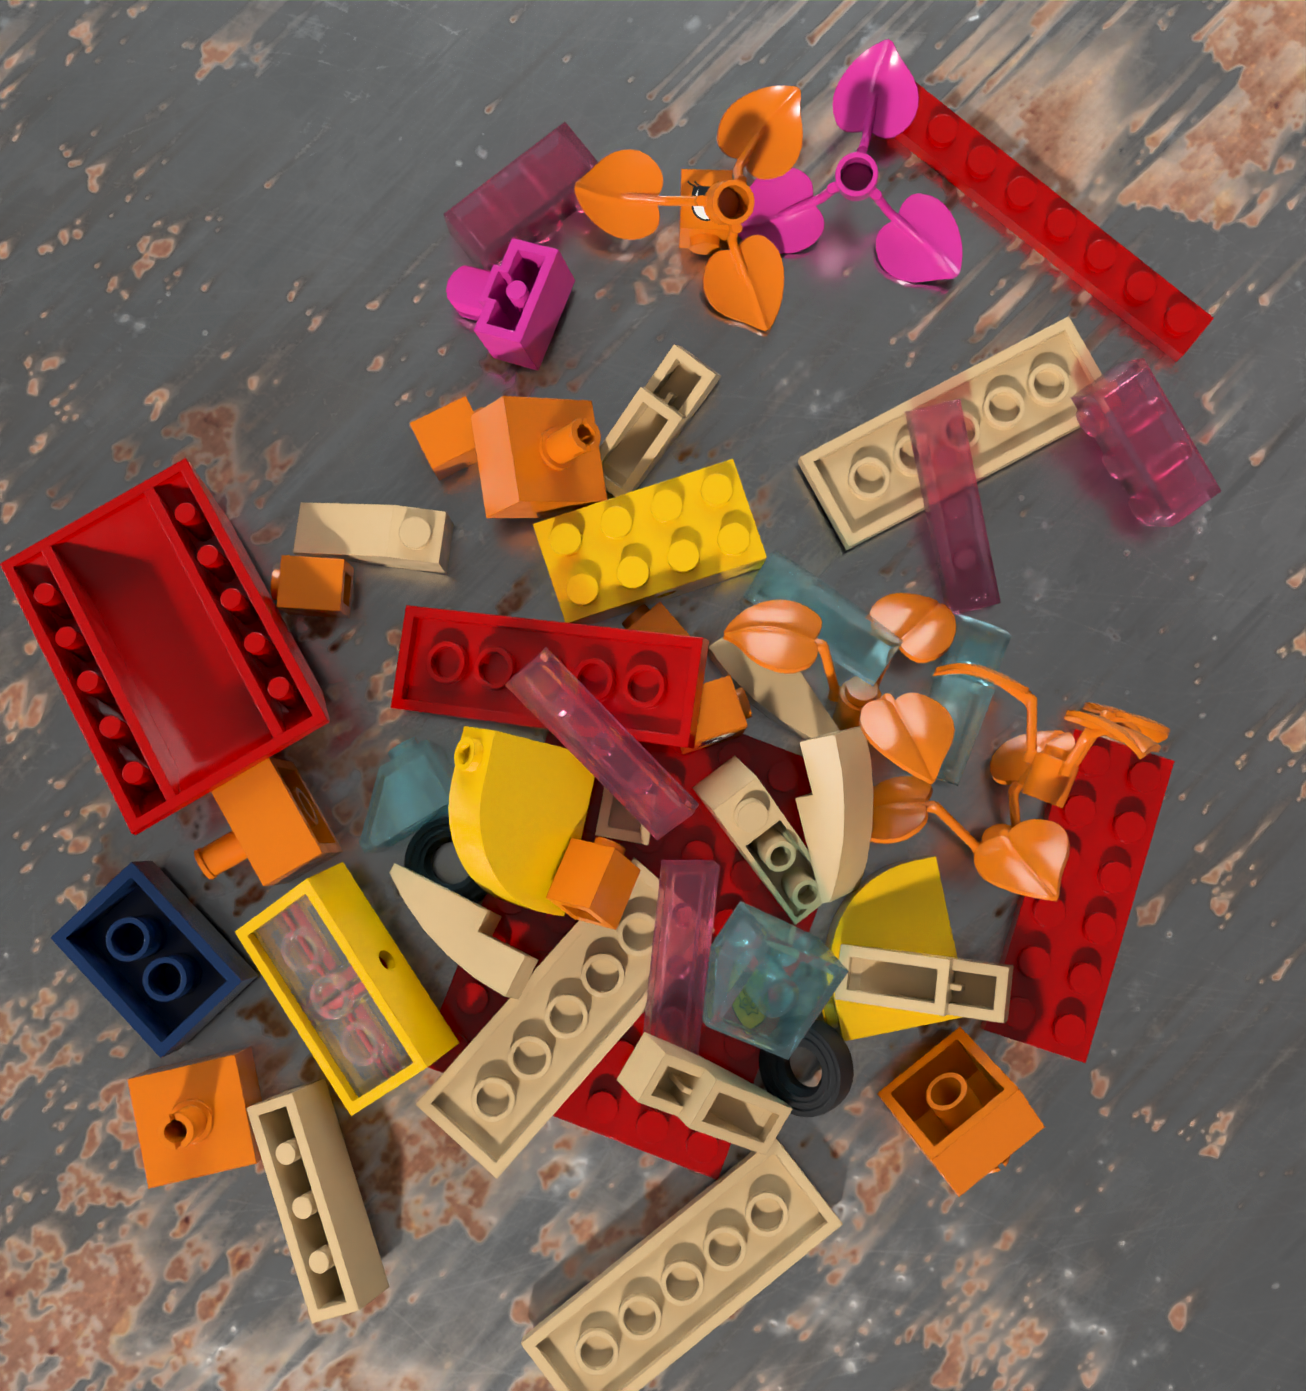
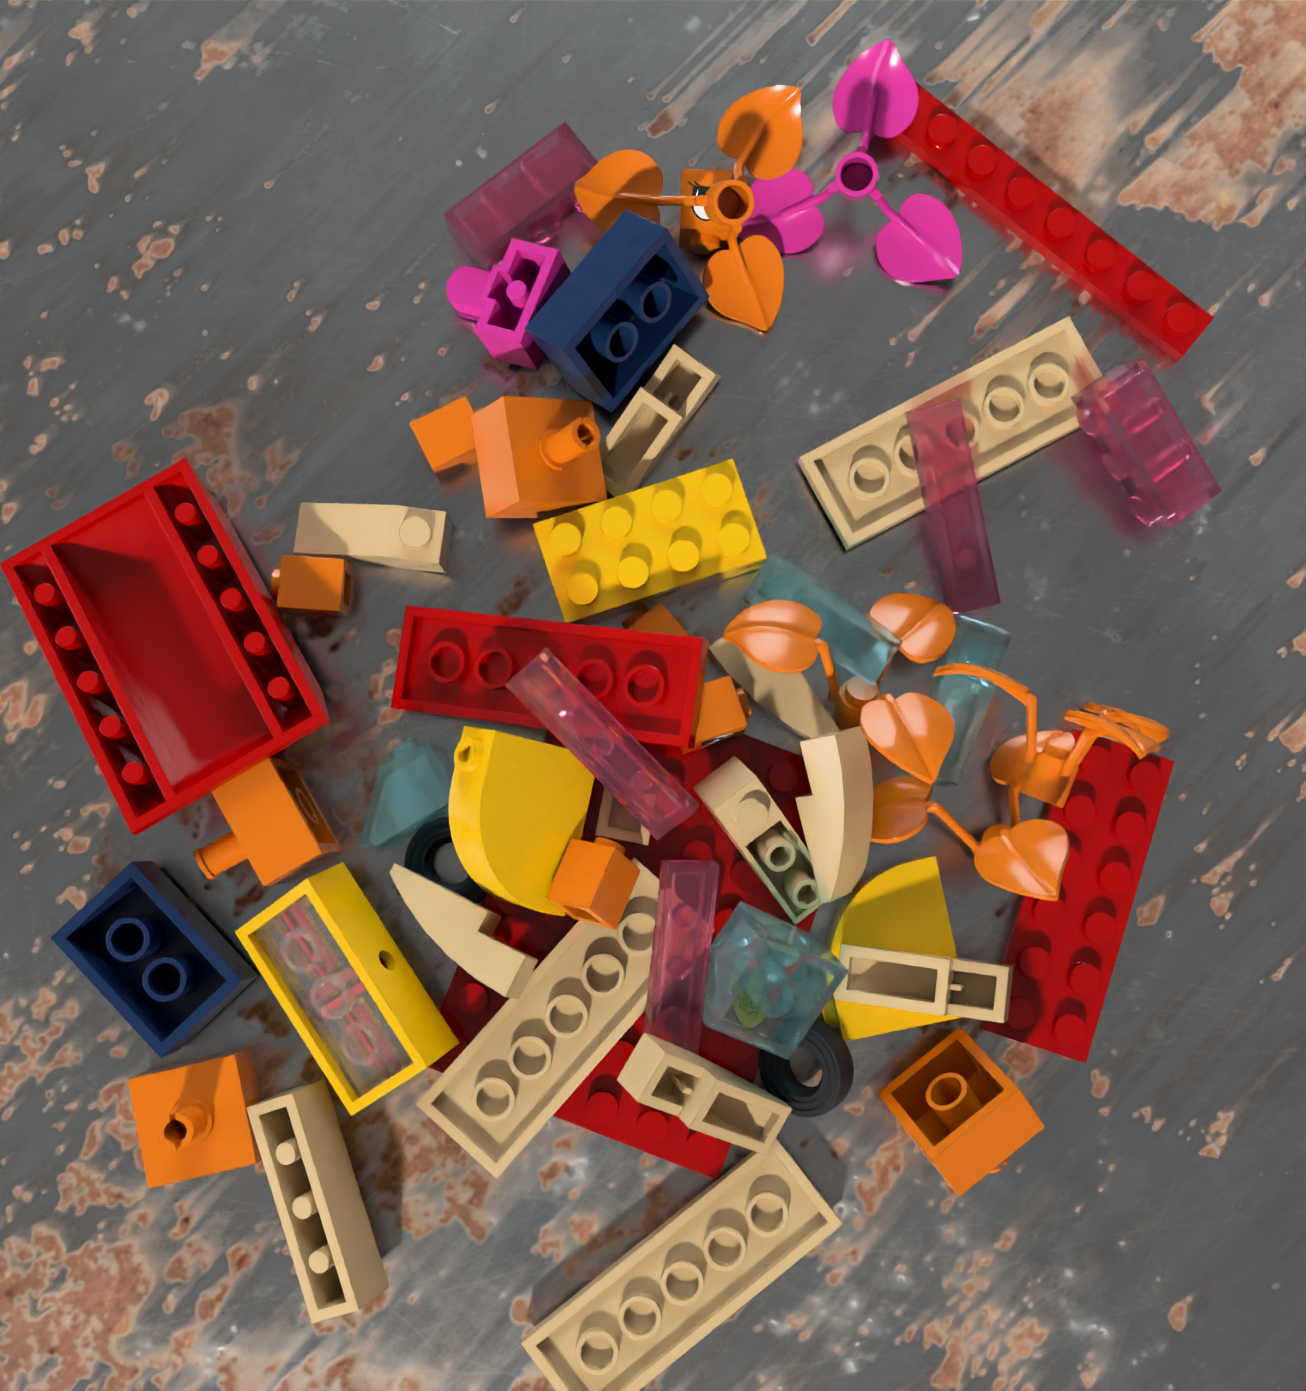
(618, 310): none -> dark blue brick

